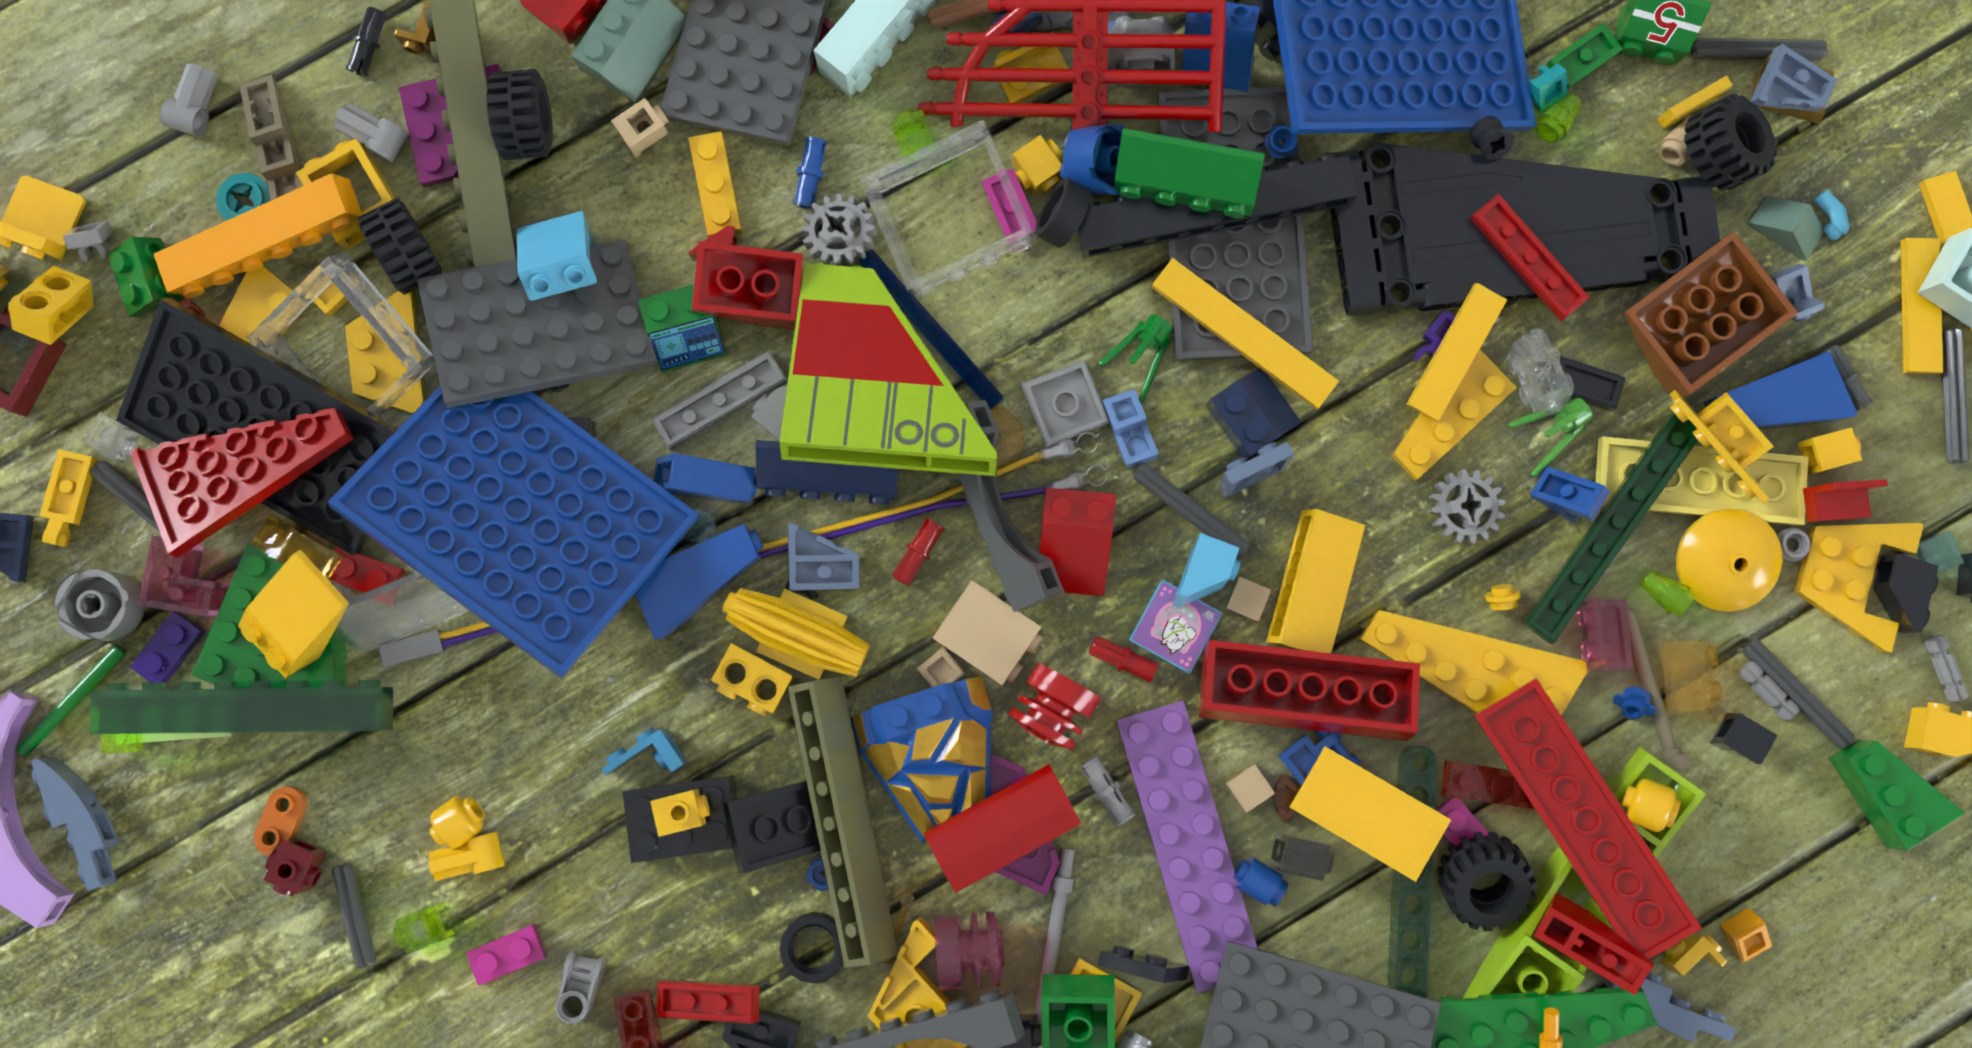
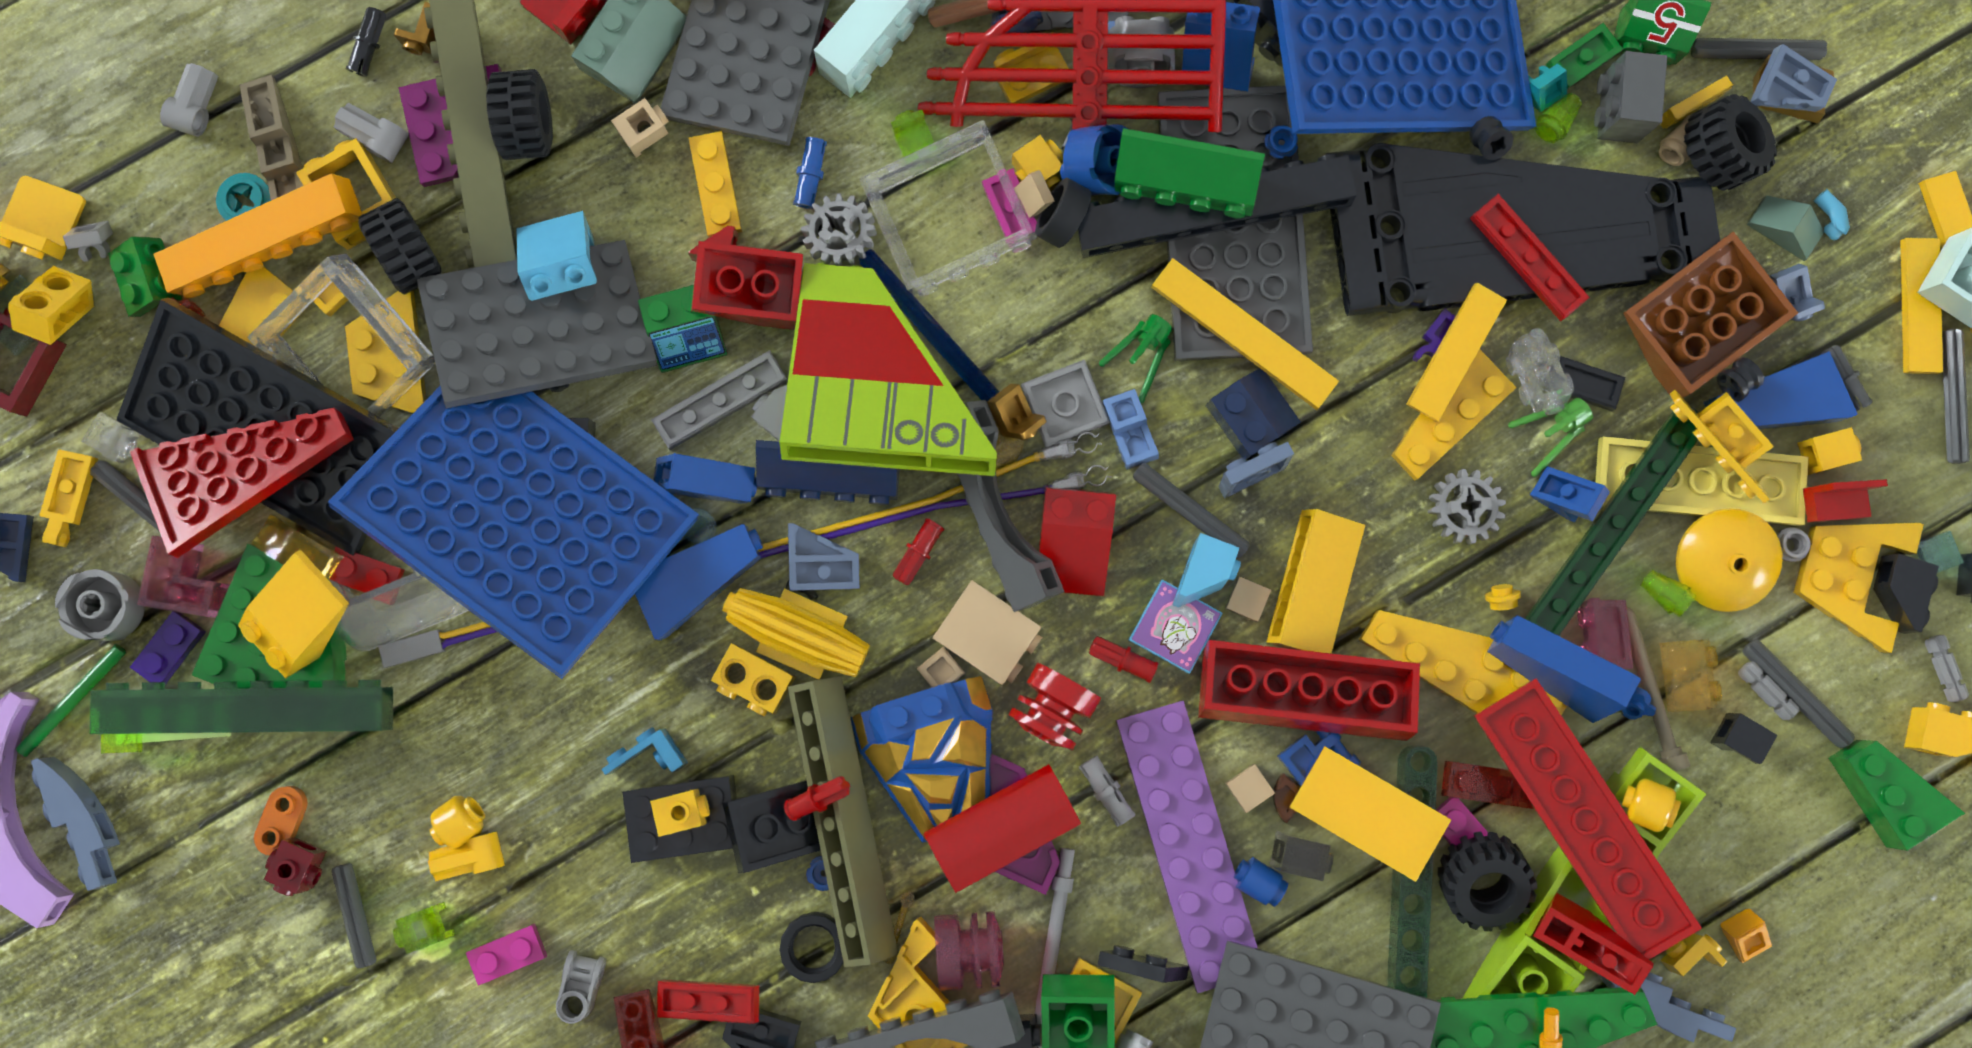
(817, 798): none -> red axle
(1014, 414): none -> pearl gold bracket
(1034, 194): none -> tan tile
(1563, 669): none -> blue slope
(1631, 97): none -> dark grey brick
(1740, 379): none -> black wheel

